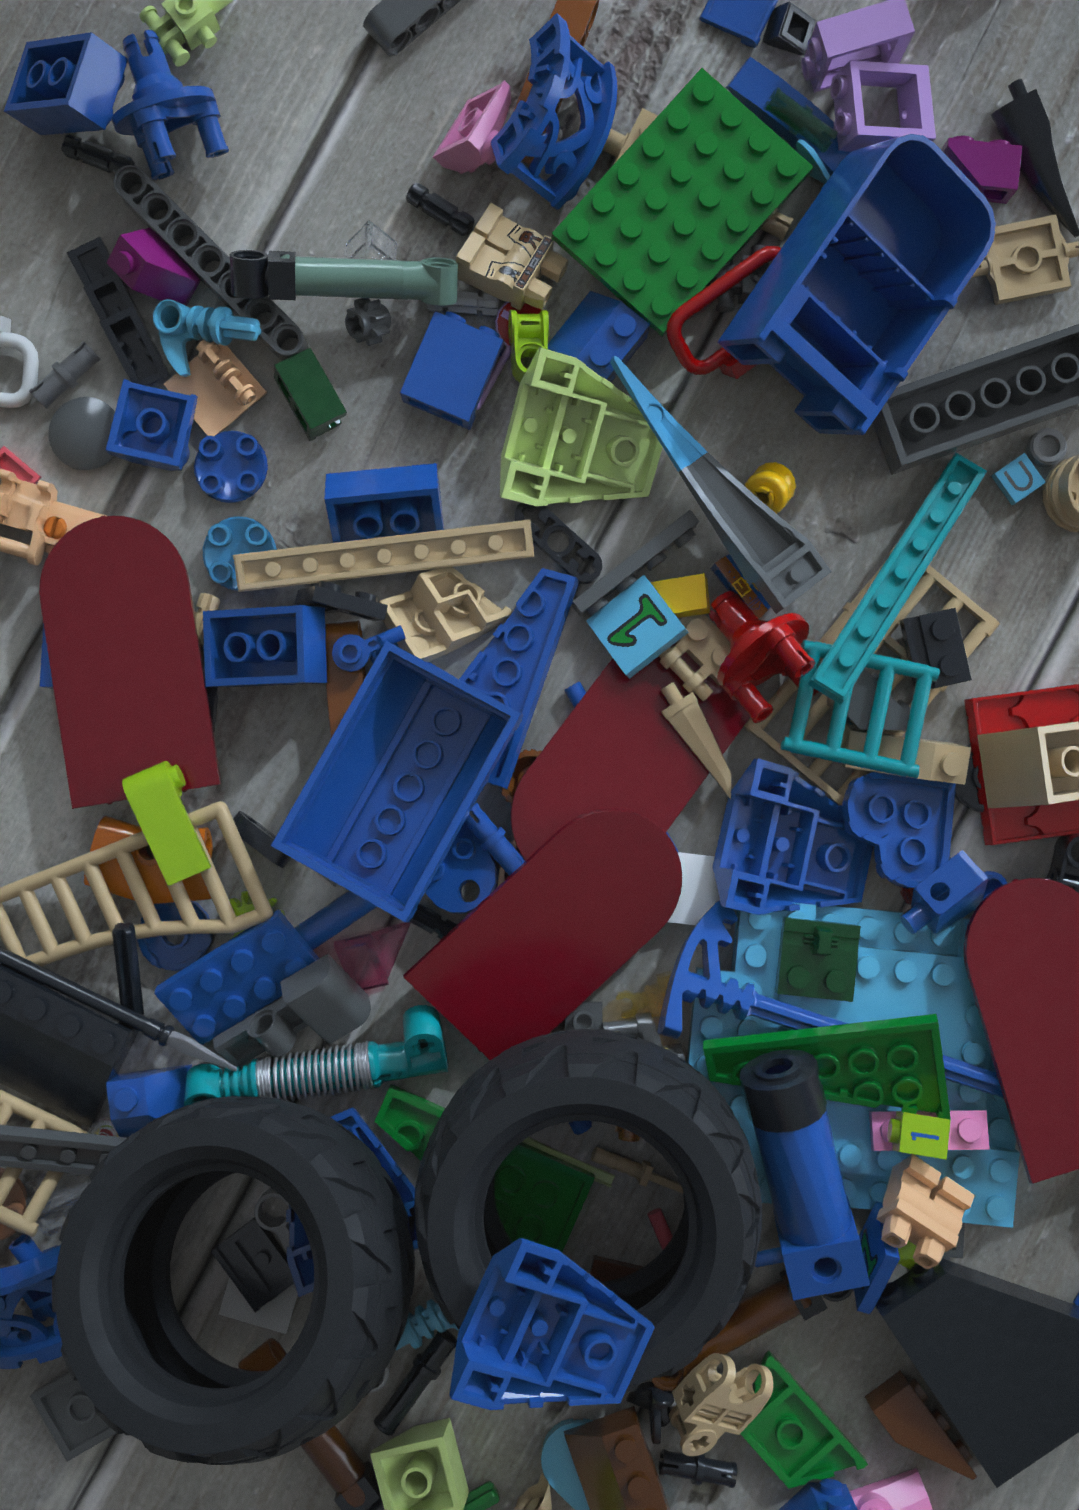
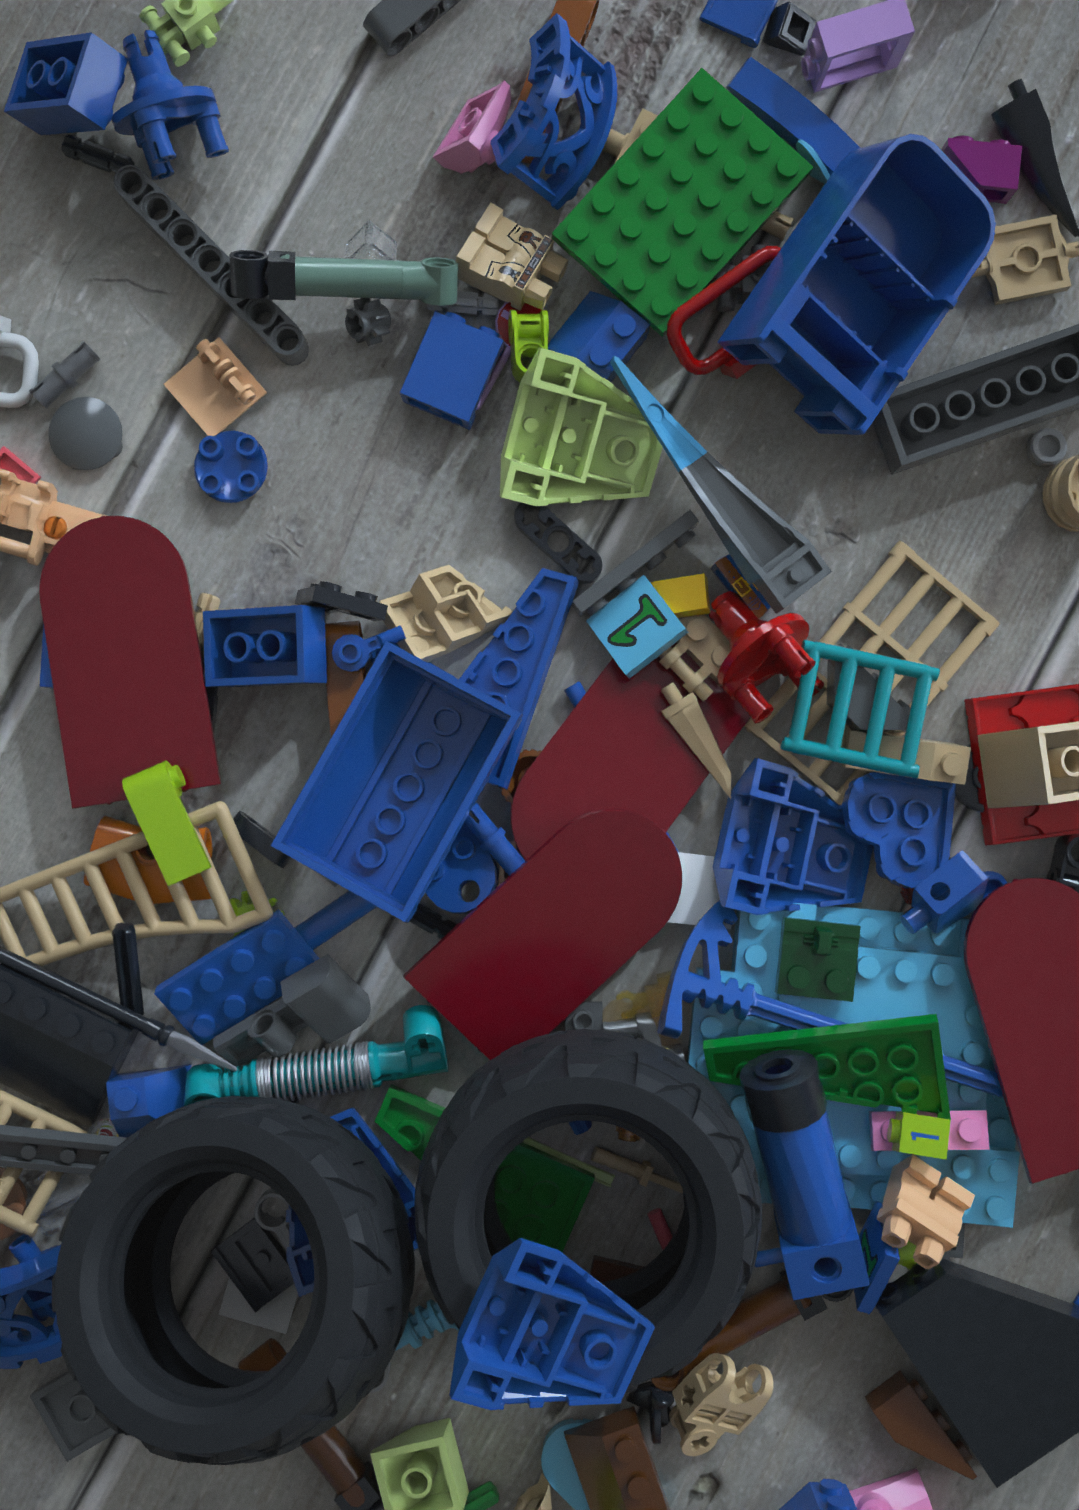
(118, 313): black slope -> none
(152, 267): magenta slope -> none
(152, 426): blue slope -> none
(175, 956): blue tile -> none
(198, 324): medium azure piece -> none
(229, 538): dark azure dish -> none
(309, 393): dark green hinge -> none
(371, 954): clear pink slope -> none
(383, 502): blue slope -> none
(384, 555): tan tile -> none
(425, 1369): black pin -> none
(440, 209): black axle -> none
(697, 1468): black pin -> none
(772, 485): yellow piece -> none
(796, 1433): green wing -> none
(800, 120): pin -> none
(897, 579): teal tile -> none
(912, 95): lavender window -> none
(937, 642): black plate -> none
(1018, 479): medium azure tile -> none

